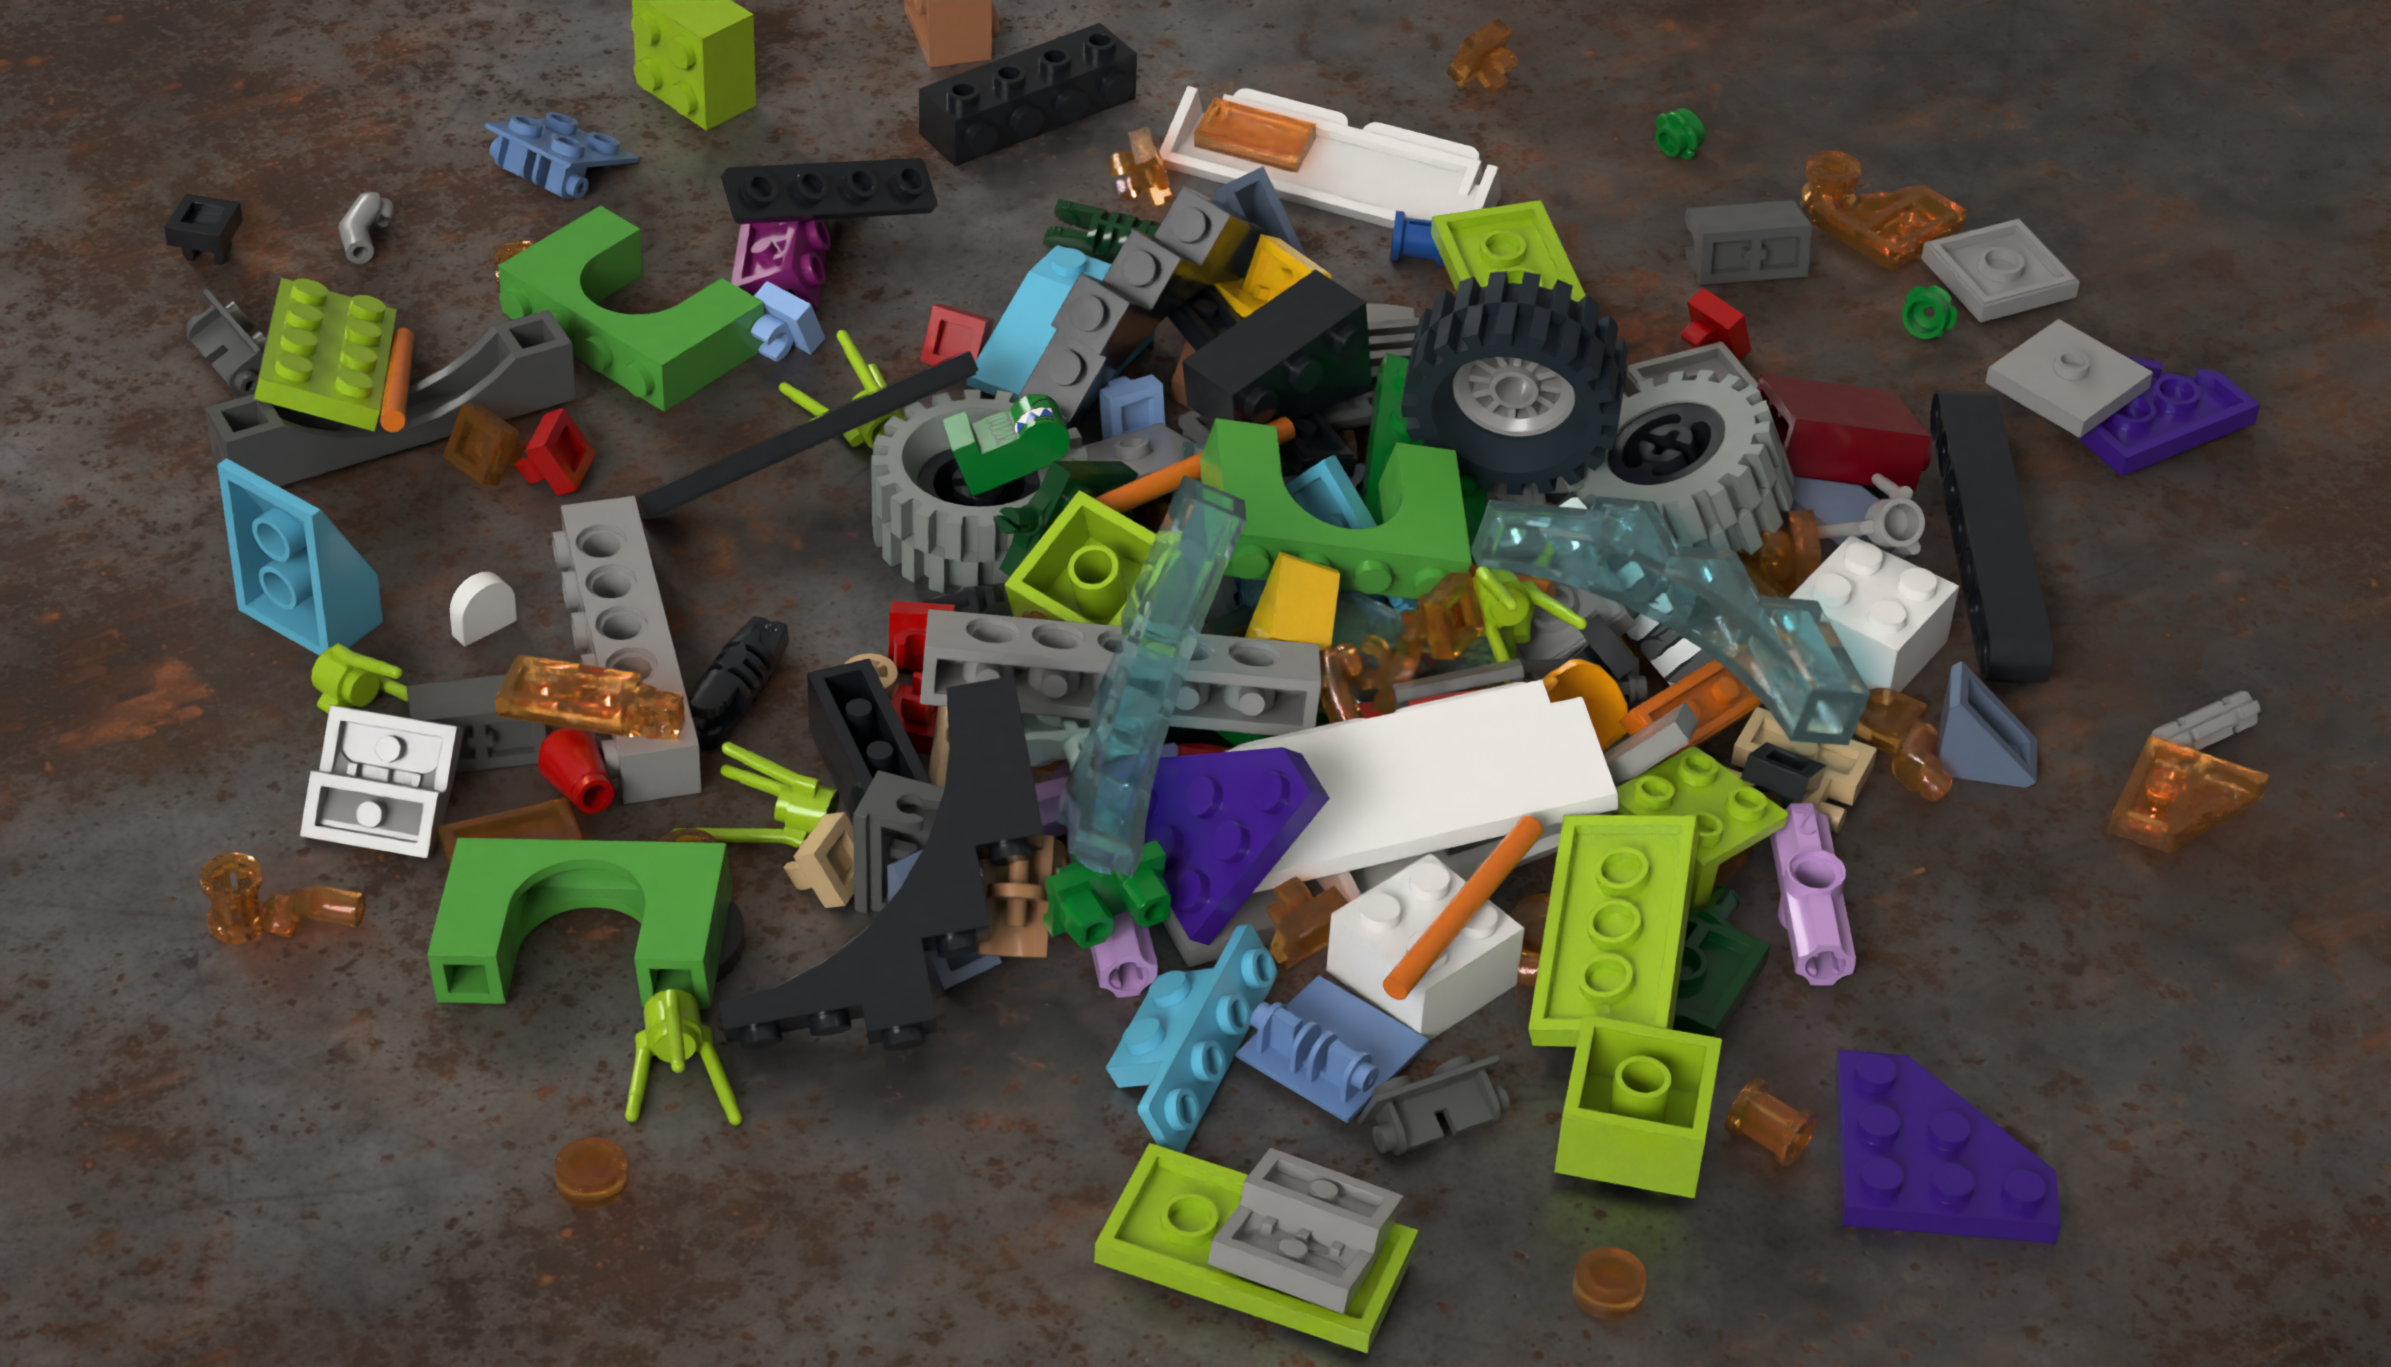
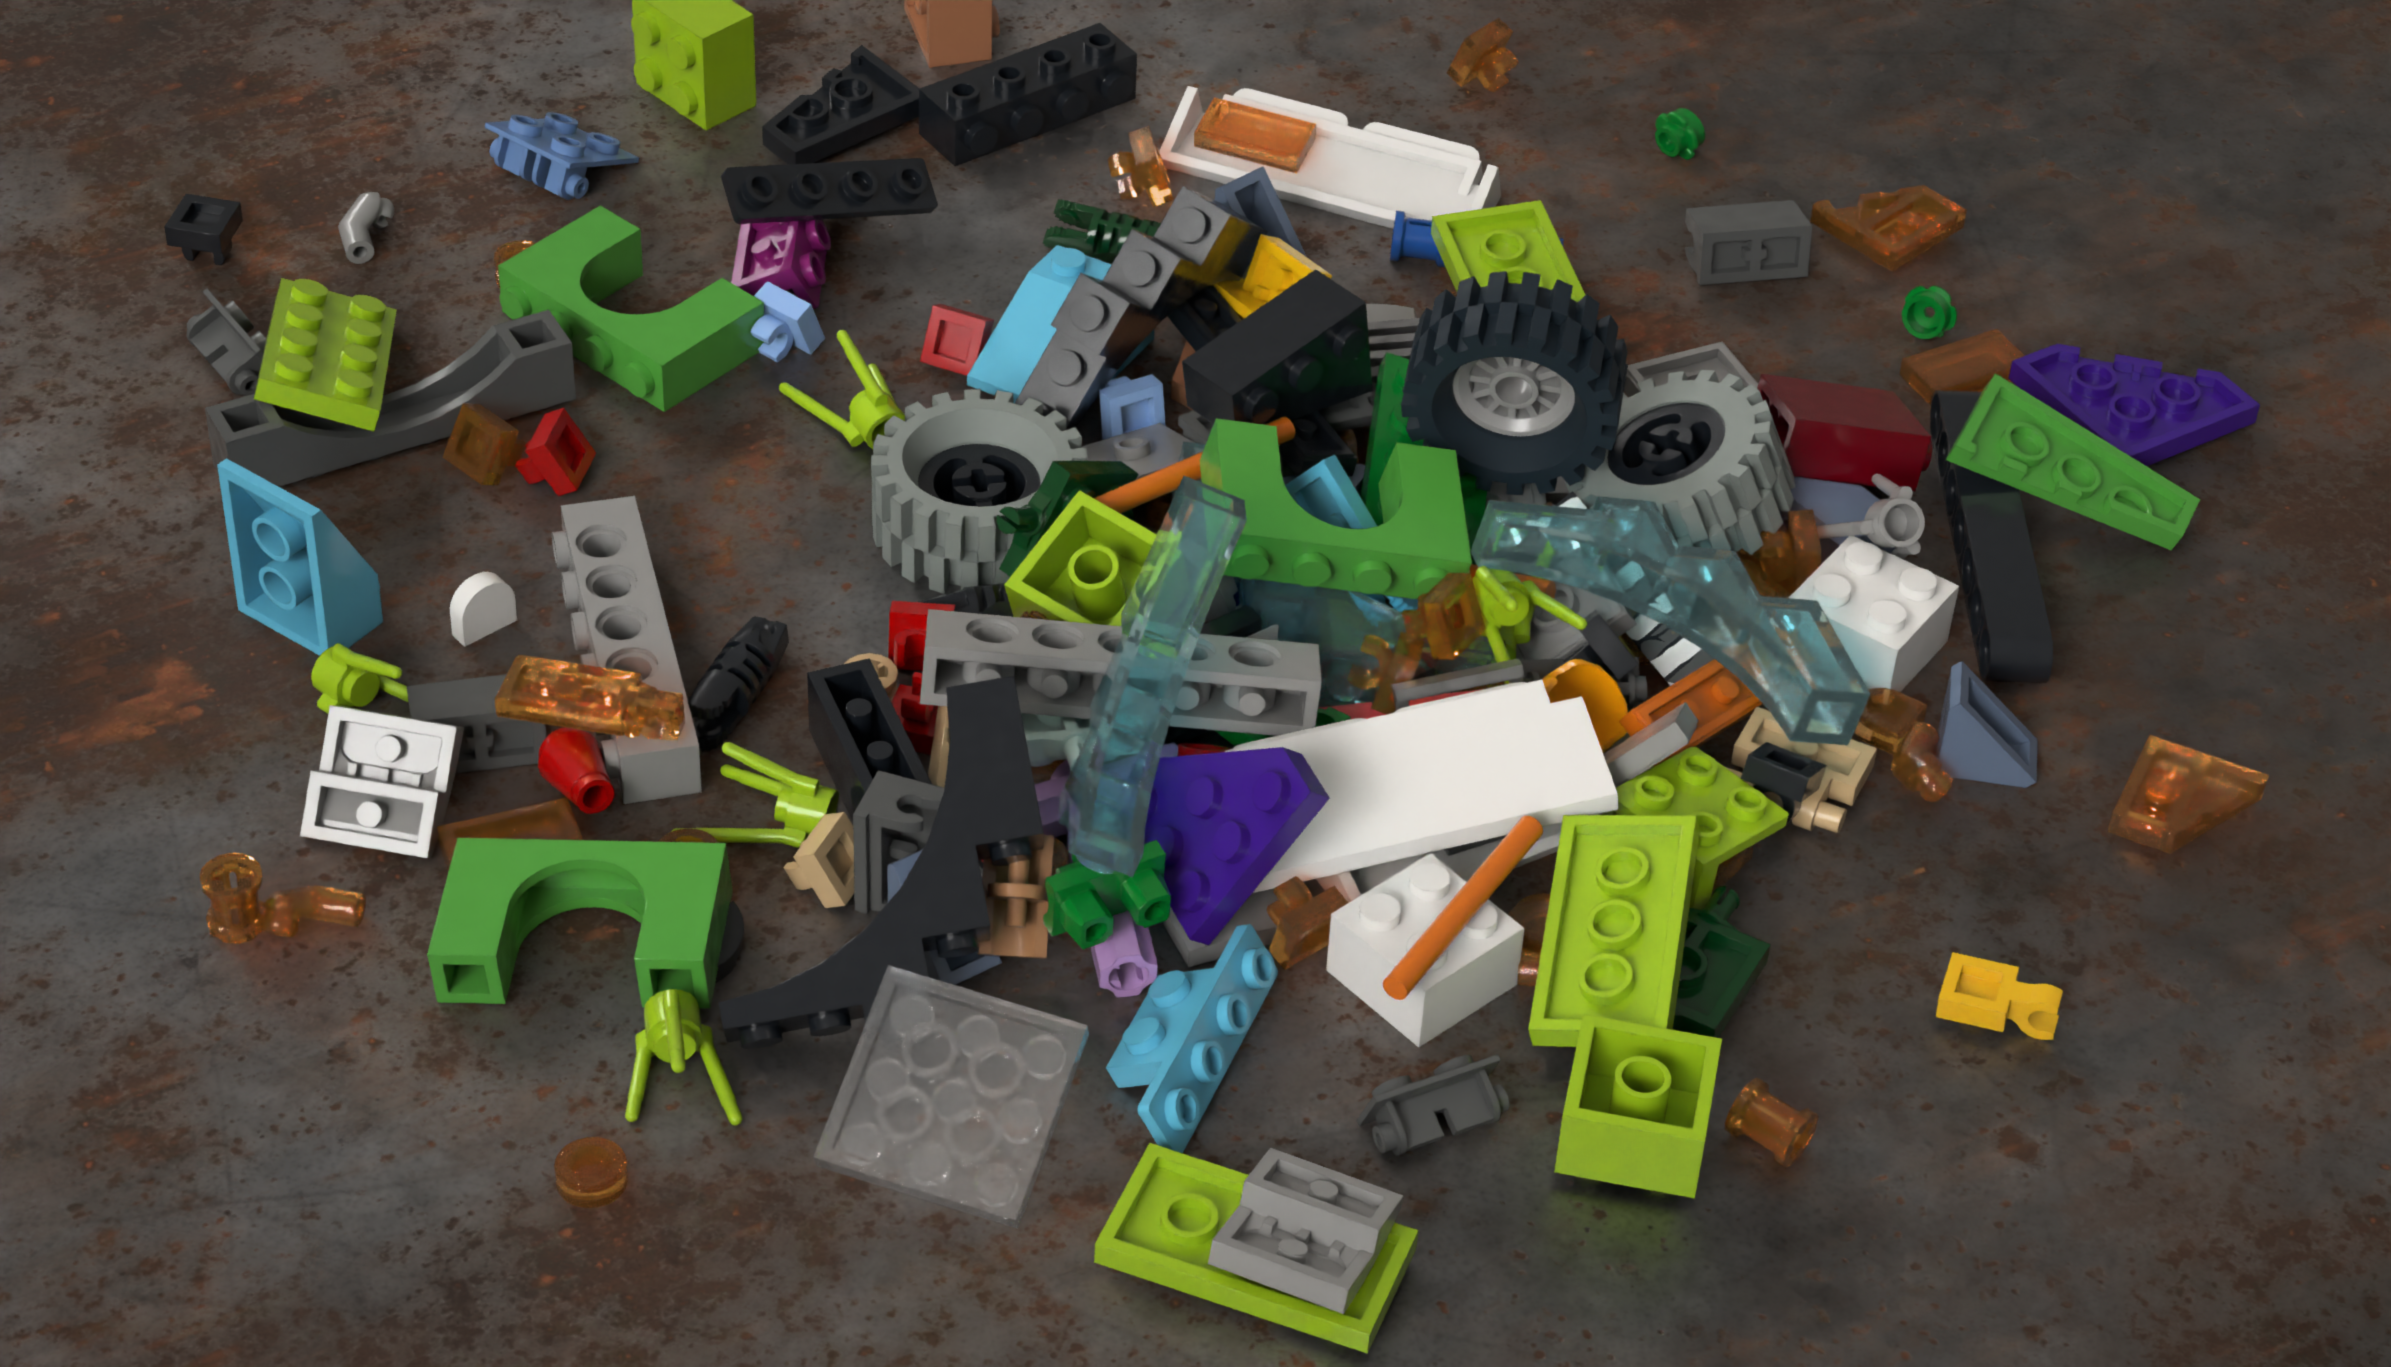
(397, 380): orange bar -> none
(805, 435): black tile -> none
(845, 111): none -> black wing
(952, 1096): none -> clear plate
(1008, 442): green leg -> none
(1297, 603): yellow slope -> none
(1329, 1047): medium blue hinge -> none
(1335, 690): clear orange arm -> none
(1609, 1283): clear orange tile -> none
(1716, 322): red tile -> none
(1812, 896): lavender piece -> none
(1831, 177): clear orange wheel -> none
(1932, 1160): dark purple plate -> none
(1960, 365): none -> clear orange tile
(1989, 994): none -> yellow plate
(2000, 270): light grey plate -> none
(2055, 459): none -> bright green wing
(2069, 378): light grey plate -> none
(2212, 722): light grey axle -> none

